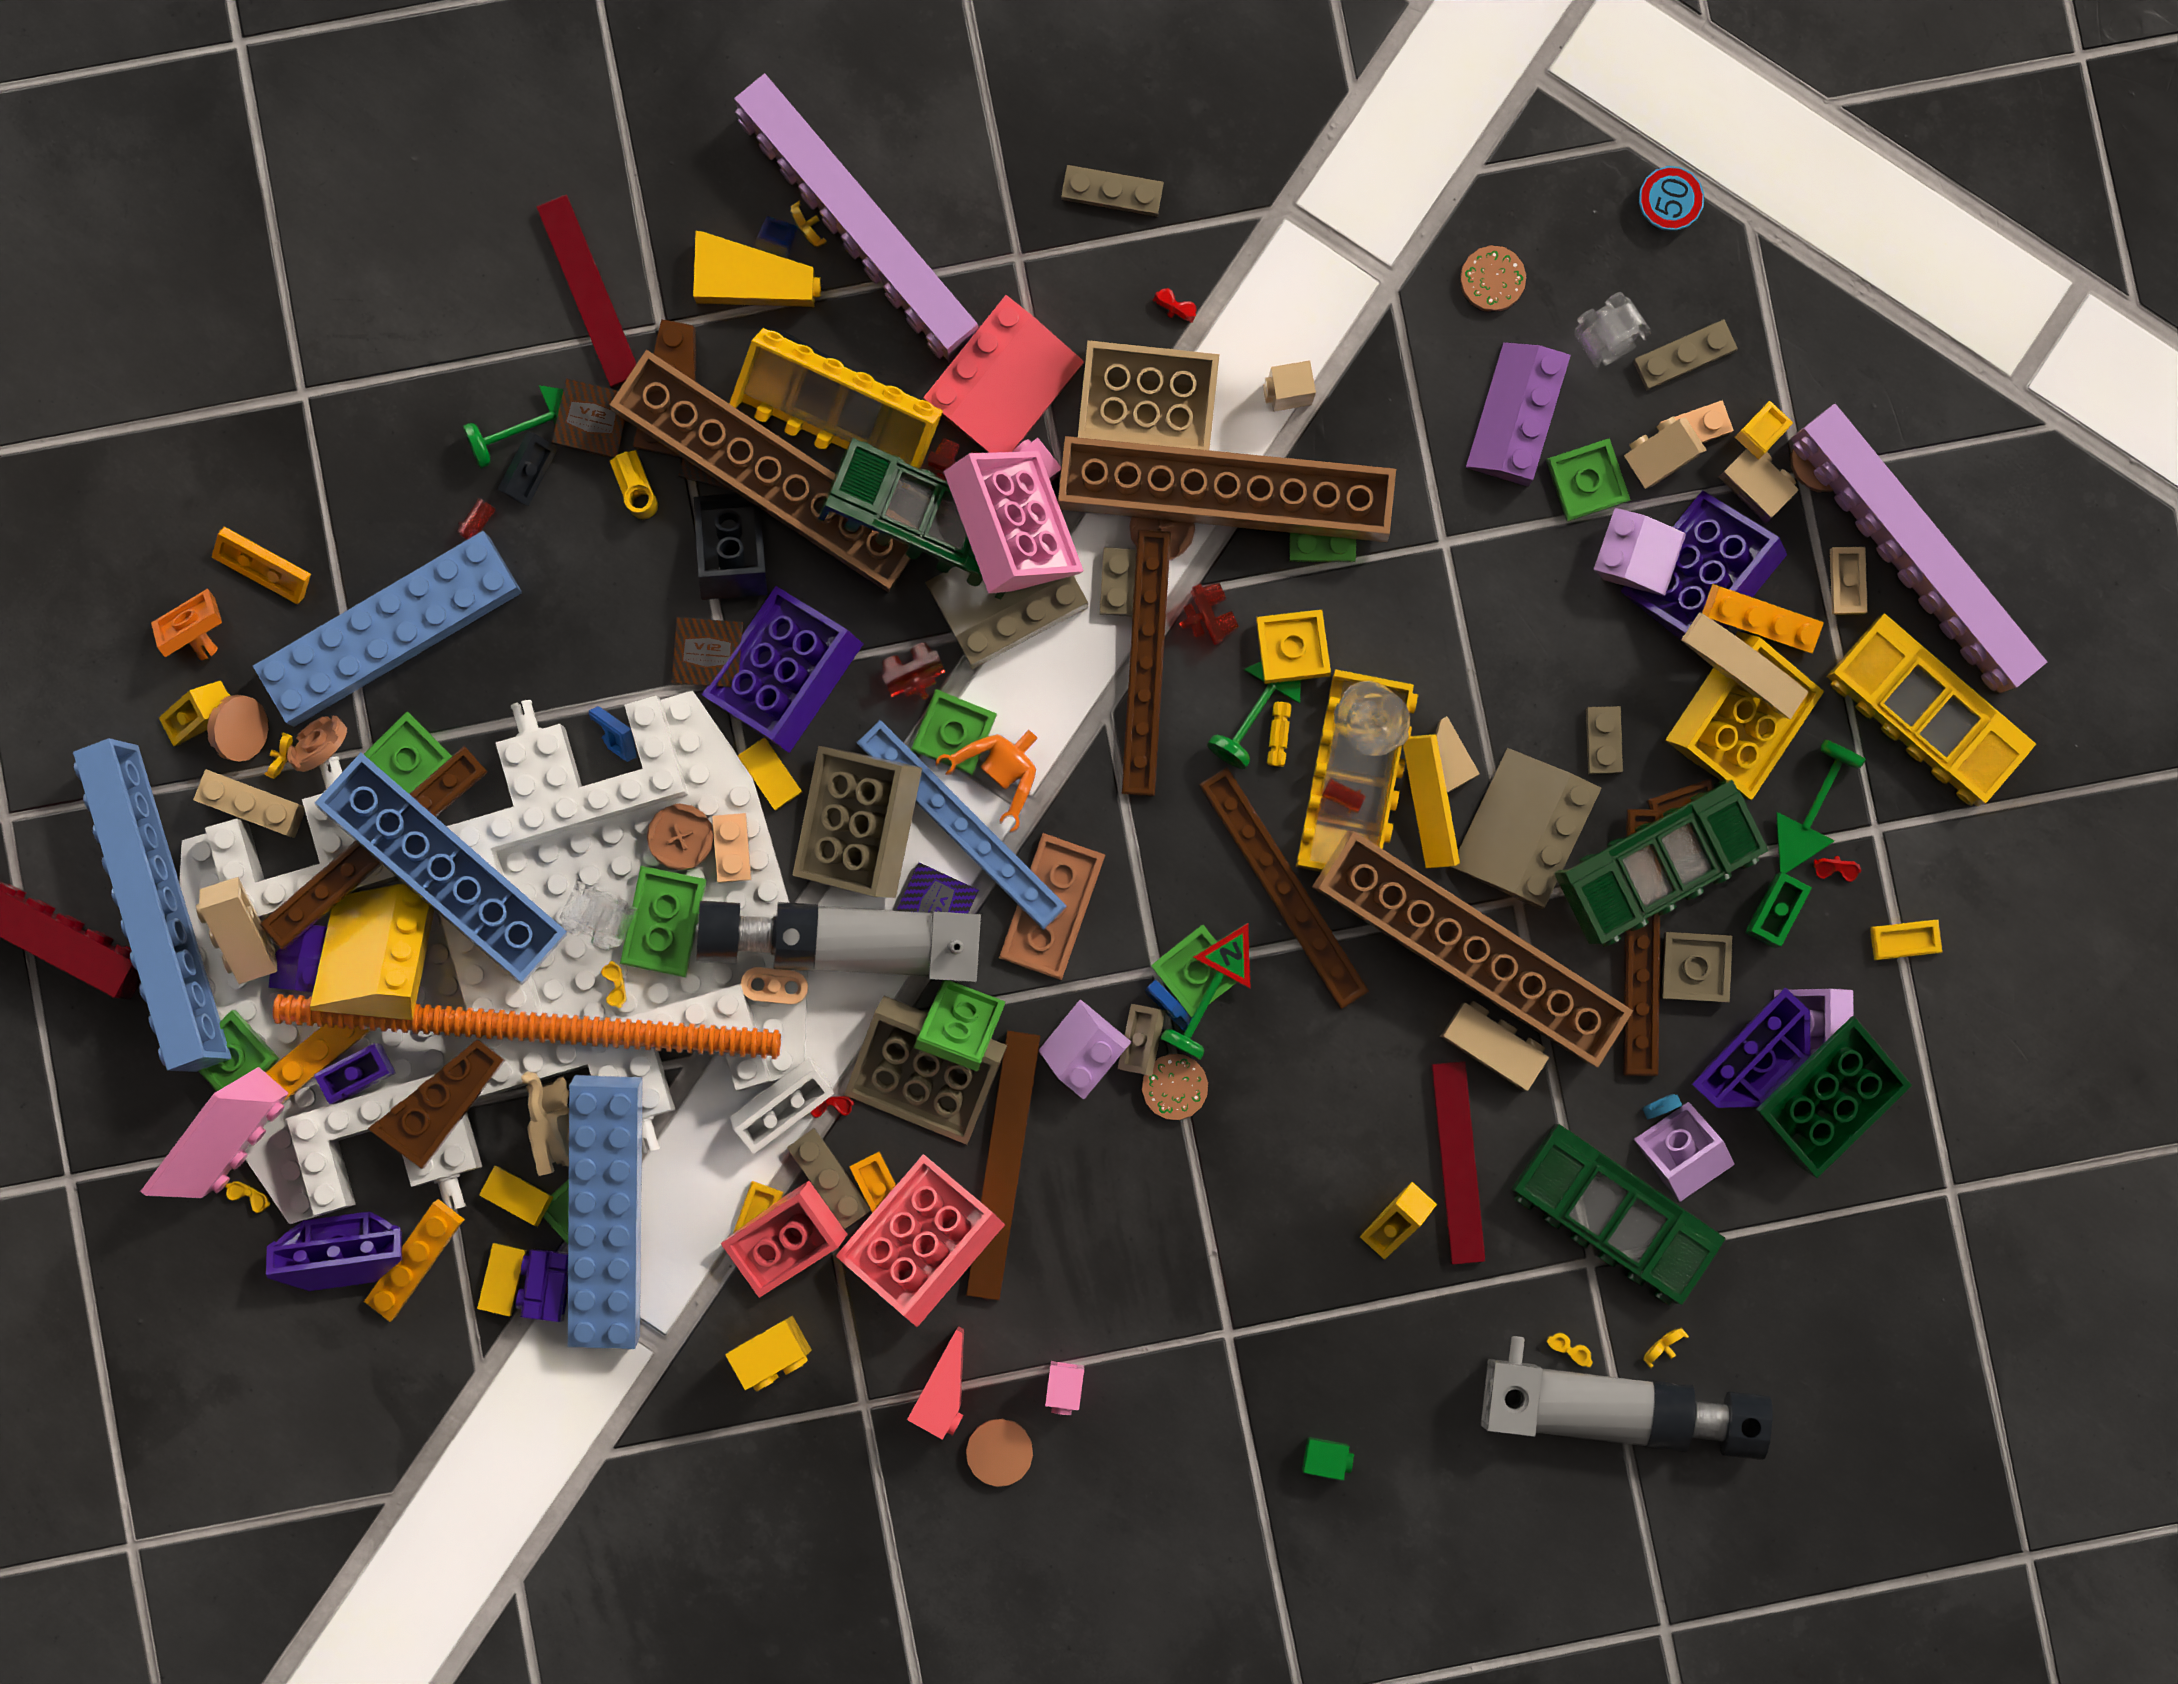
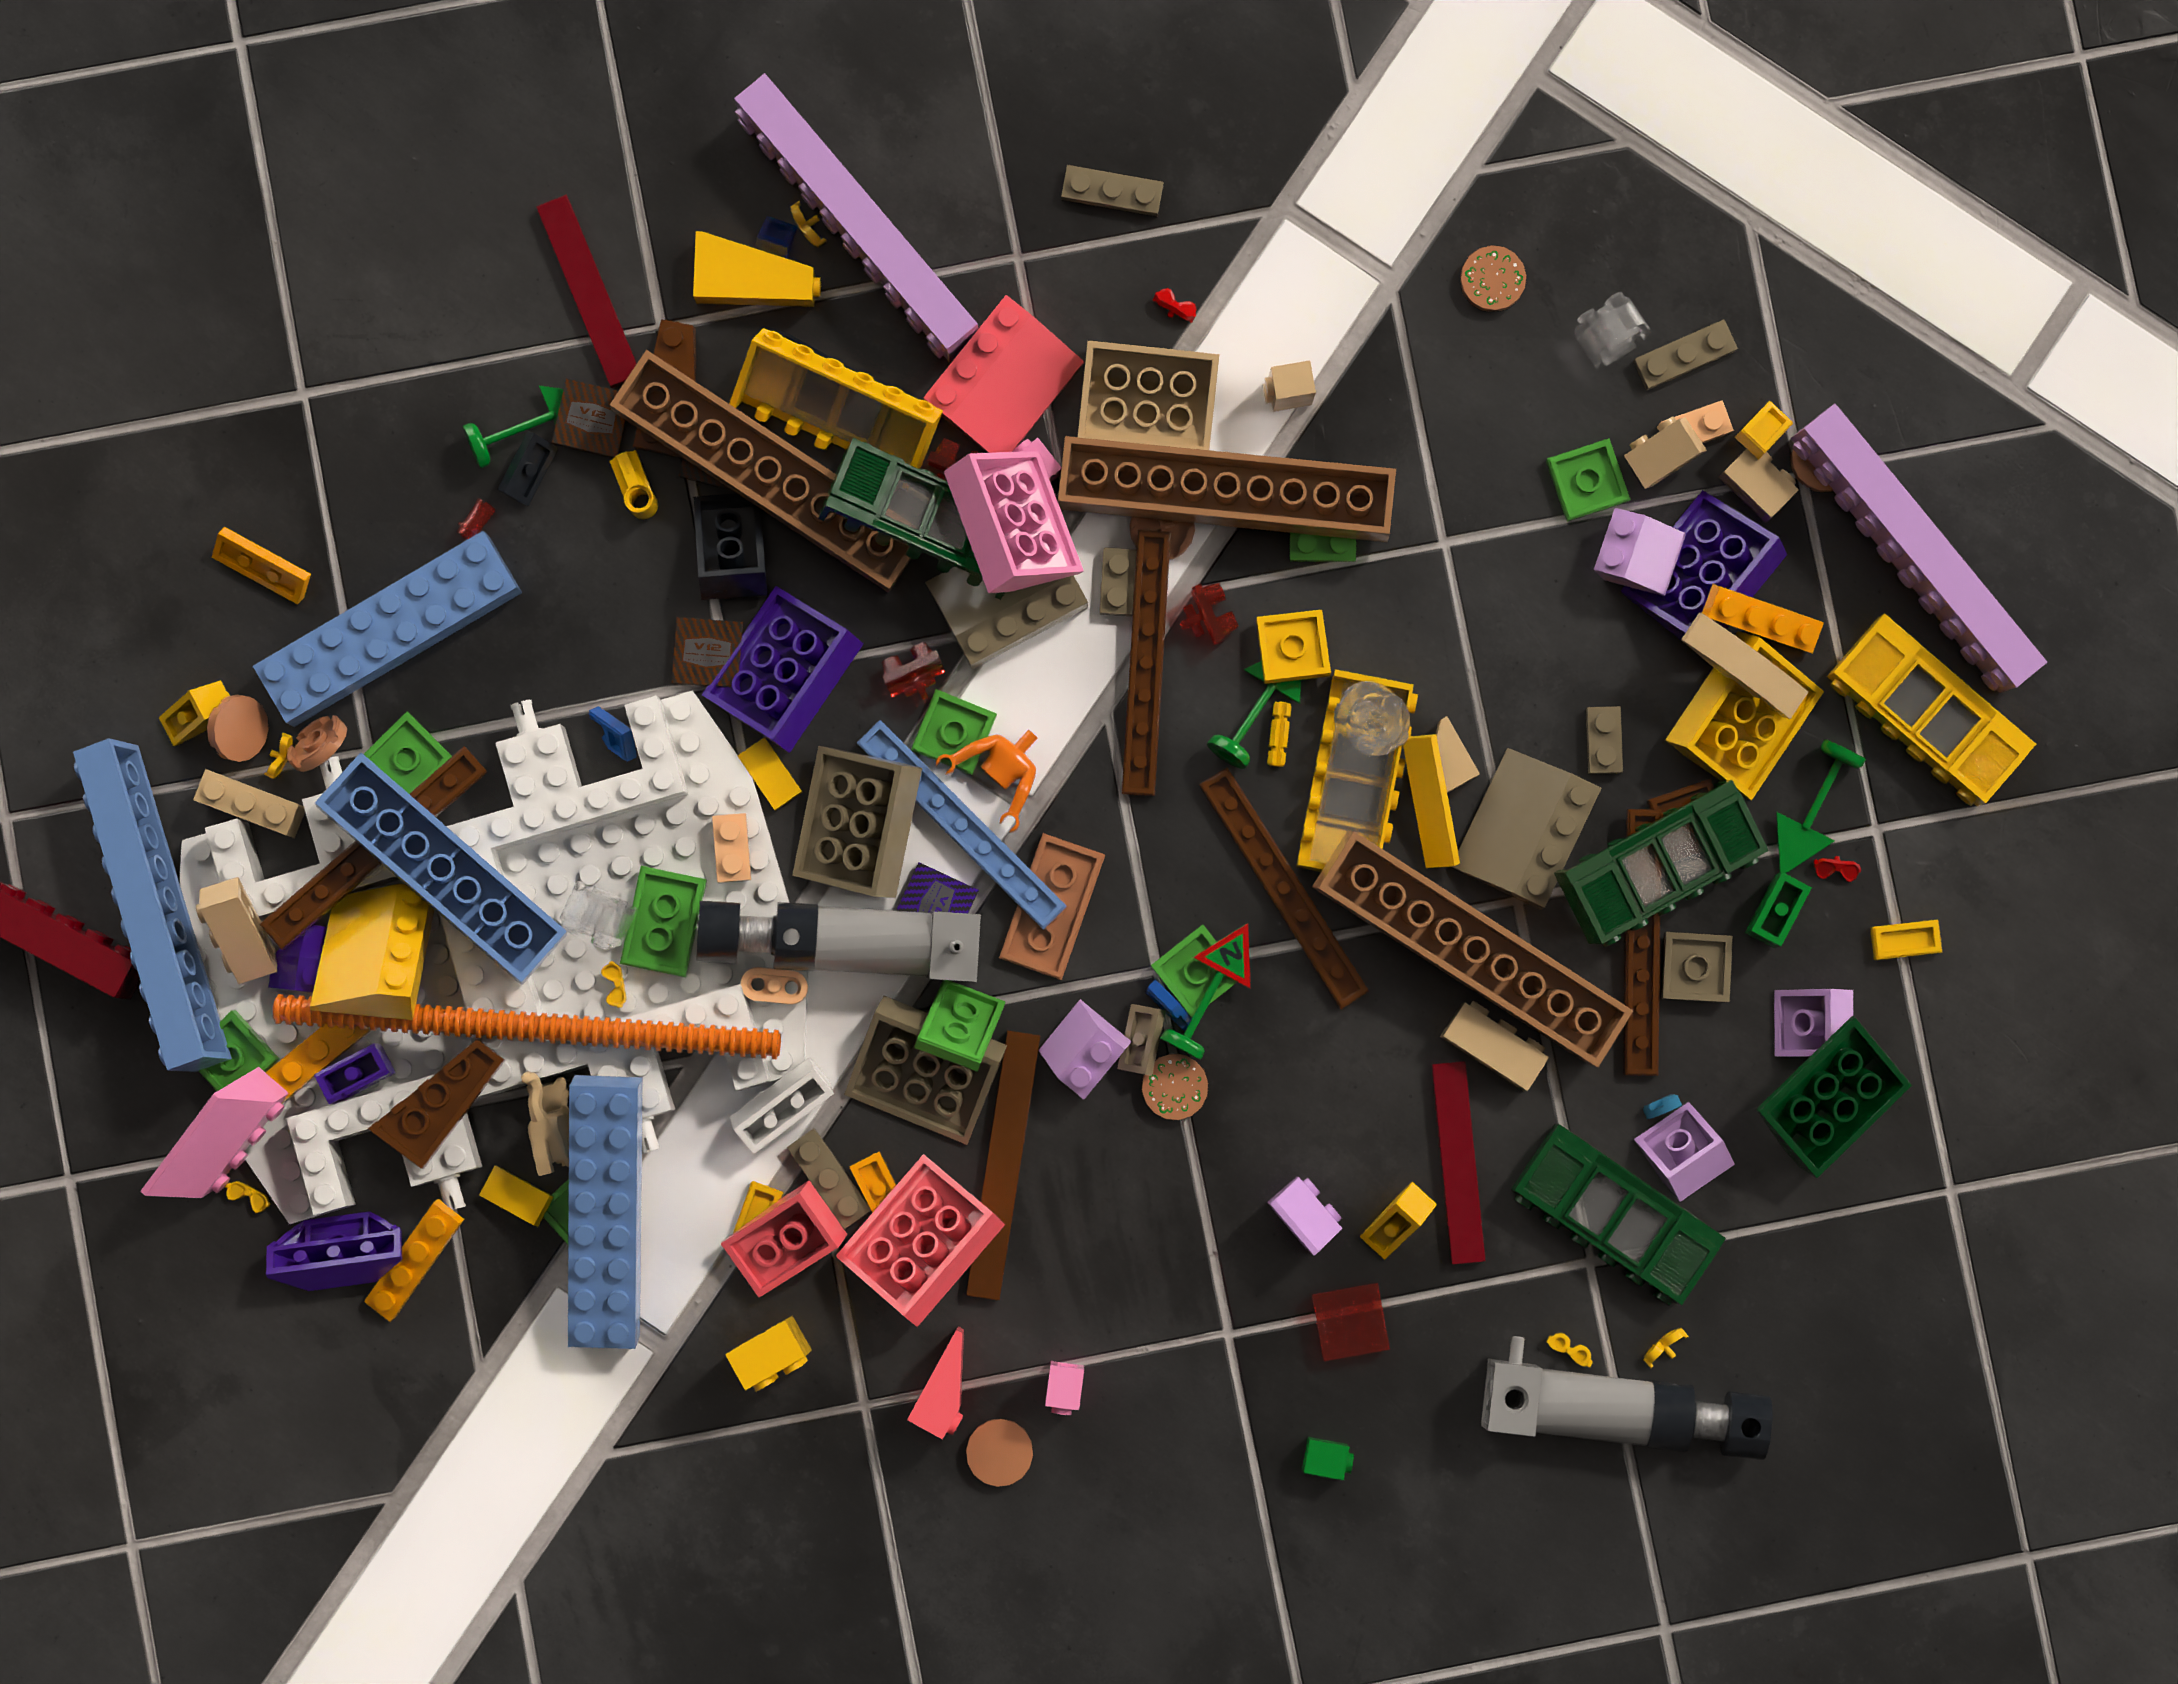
(188, 625): orange tile -> none
(501, 1279): yellow tile -> none
(545, 1285): dark purple brick -> none
(680, 837): nougat tile -> none
(841, 1103): red piece -> none
(1305, 1214): none -> lavender slope
(1344, 796): clear red pin -> none
(1350, 1321): none -> clear red plate
(1518, 412): medium lavender slope -> none
(1671, 198): piece -> none
(1759, 1056): dark purple wedge -> none
(1848, 580): tan plate -> none

